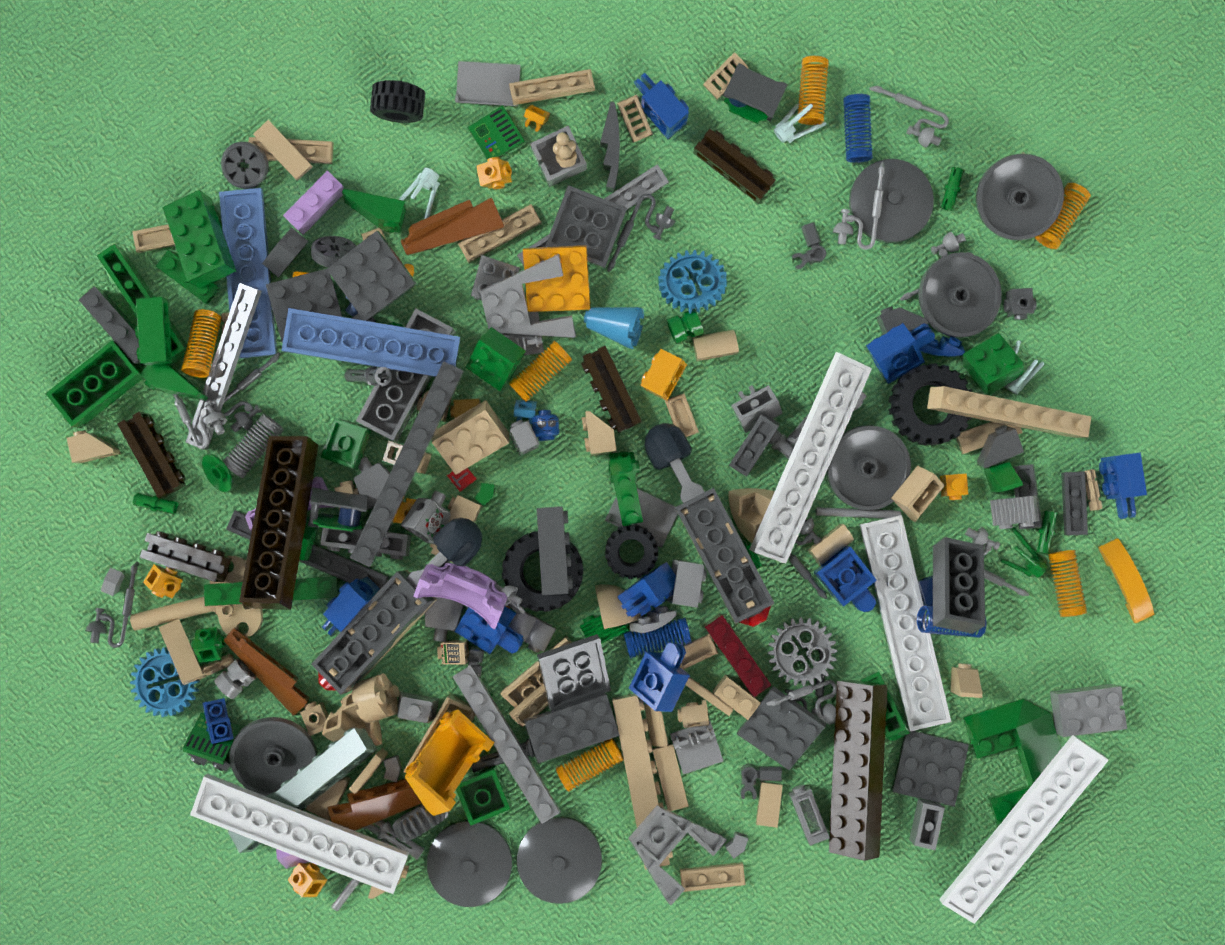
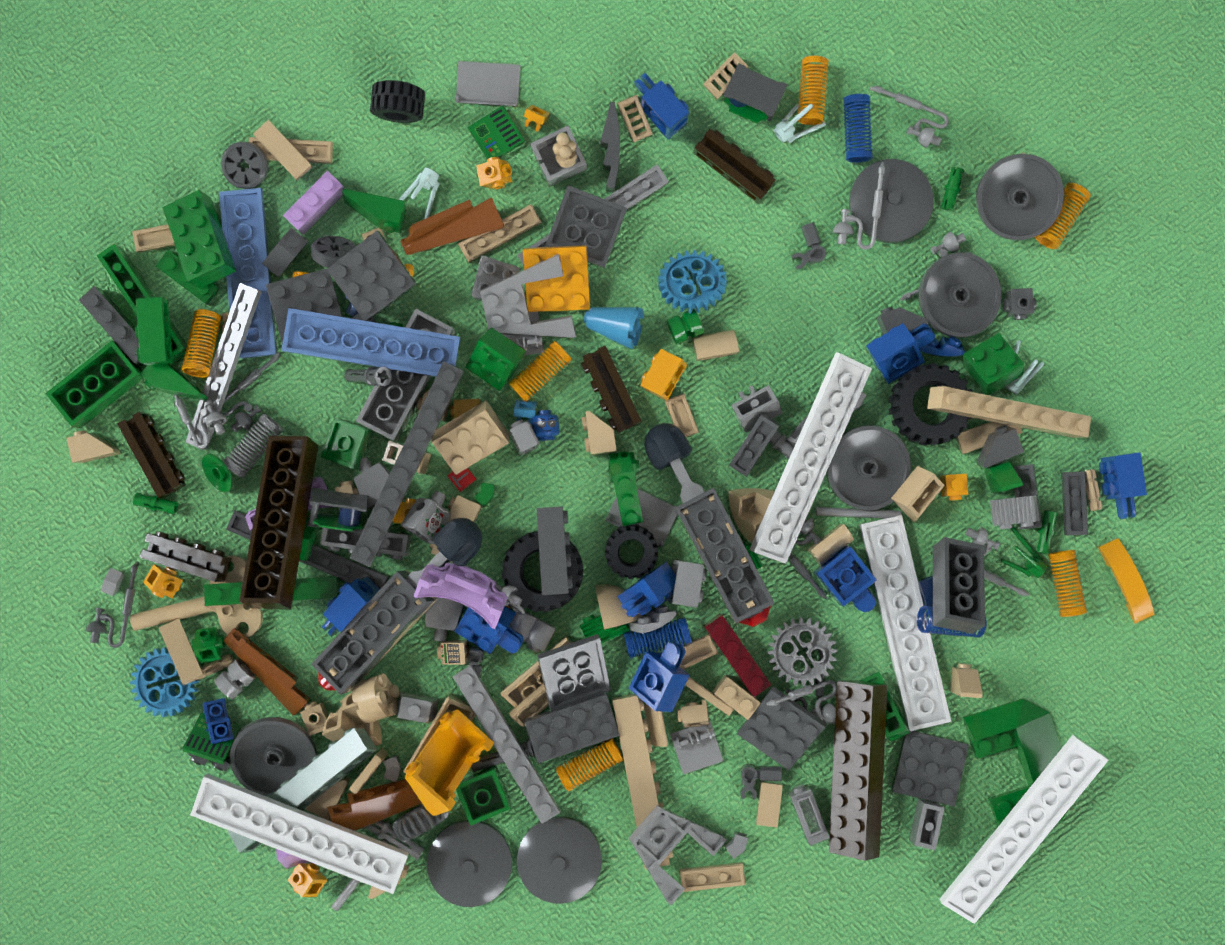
(552, 87): tan tile -> none
(662, 221): dark grey piece -> none
(670, 777): tan tile -> none
(1088, 710): light grey piece -> none

